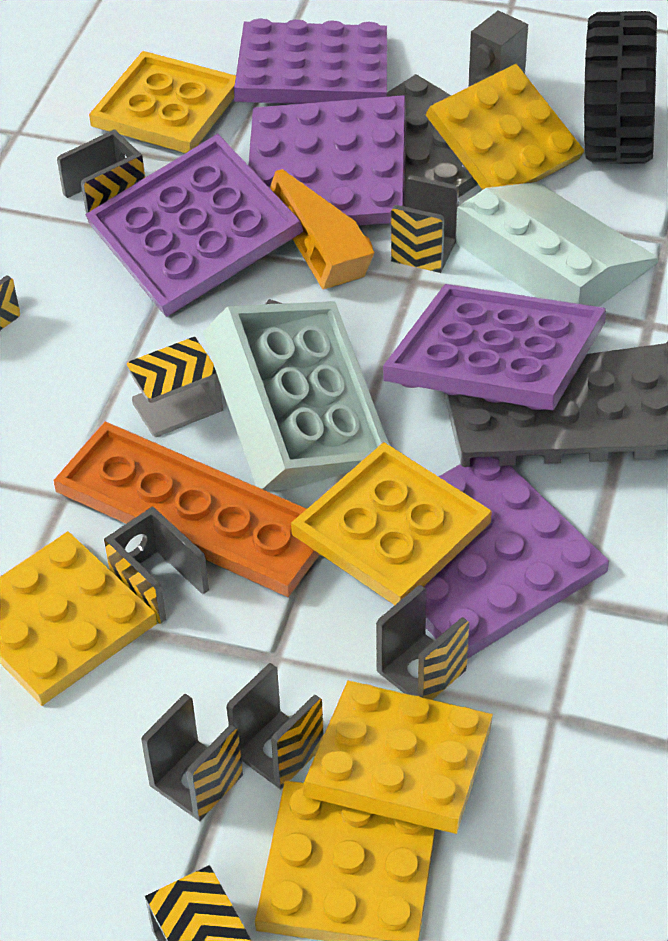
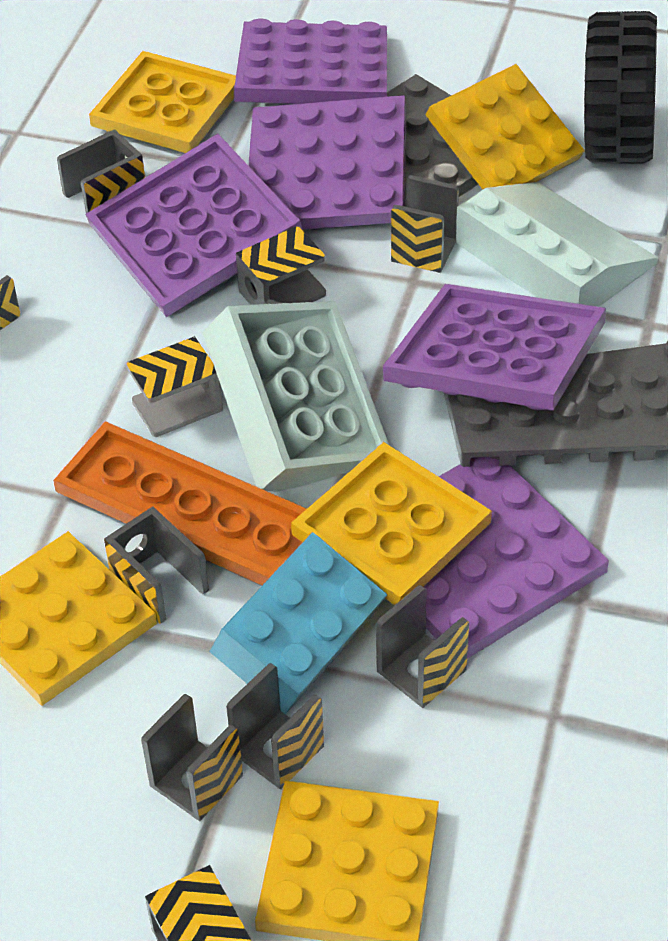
(280, 269): none -> piece
(299, 619): none -> medium azure brick
(330, 239): light orange slope -> none
(399, 756): yellow plate -> none
(496, 46): dark grey brick -> none

